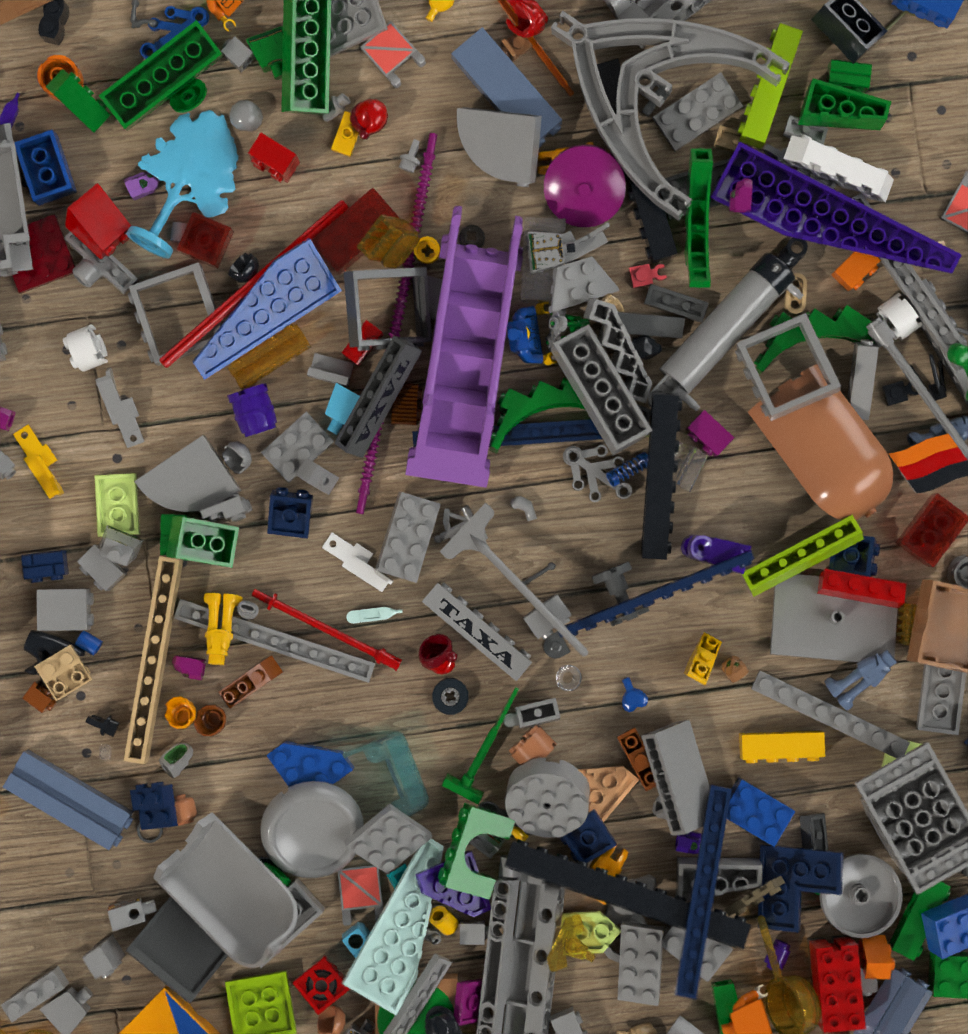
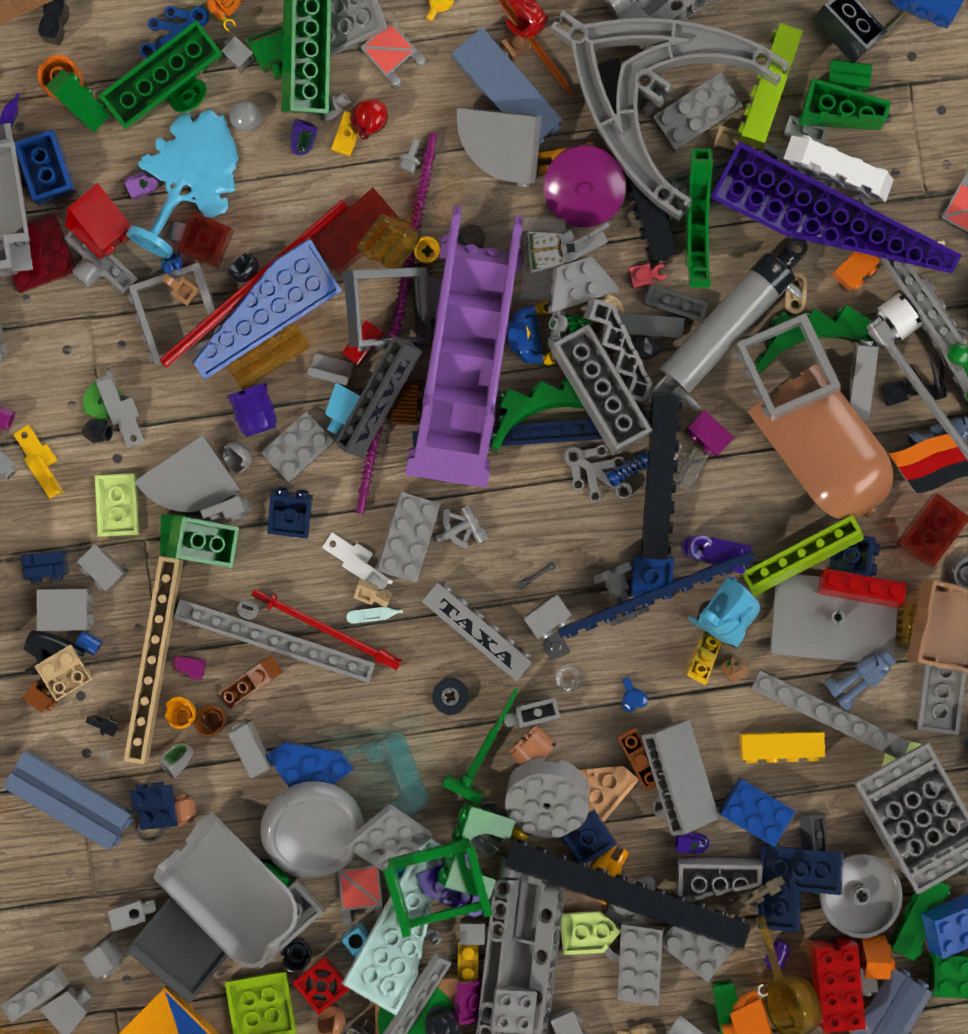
(85, 348): white brick -> none
(94, 404): none -> bright green piece
(97, 431): none -> black rock
(119, 546): light grey torso -> none
(137, 23): dark grey piece -> none
(173, 263): none -> blue plate
(182, 290): none -> medium nougat plate
(219, 639): yellow piece -> none
(250, 748): none -> light grey brick
(274, 158): red brick -> none
(296, 955): none -> black hair
(302, 136): none -> dark purple rock
(317, 476): light grey brick -> none
(369, 593): none -> tan plate
(428, 854): none -> green piece
(437, 654): dark red piece -> none
(443, 920): yellow brick -> none
(467, 962): none -> yellow plate
(472, 537): light grey piece -> none
(513, 1010): none -> light grey plate
(525, 505): light grey arm -> none
(568, 944): clear yellow piece -> none
(650, 574): none -> blue tile
(702, 892): dark blue plate -> none
(729, 613): none -> medium azure piece
(741, 197): magenta rock -> none

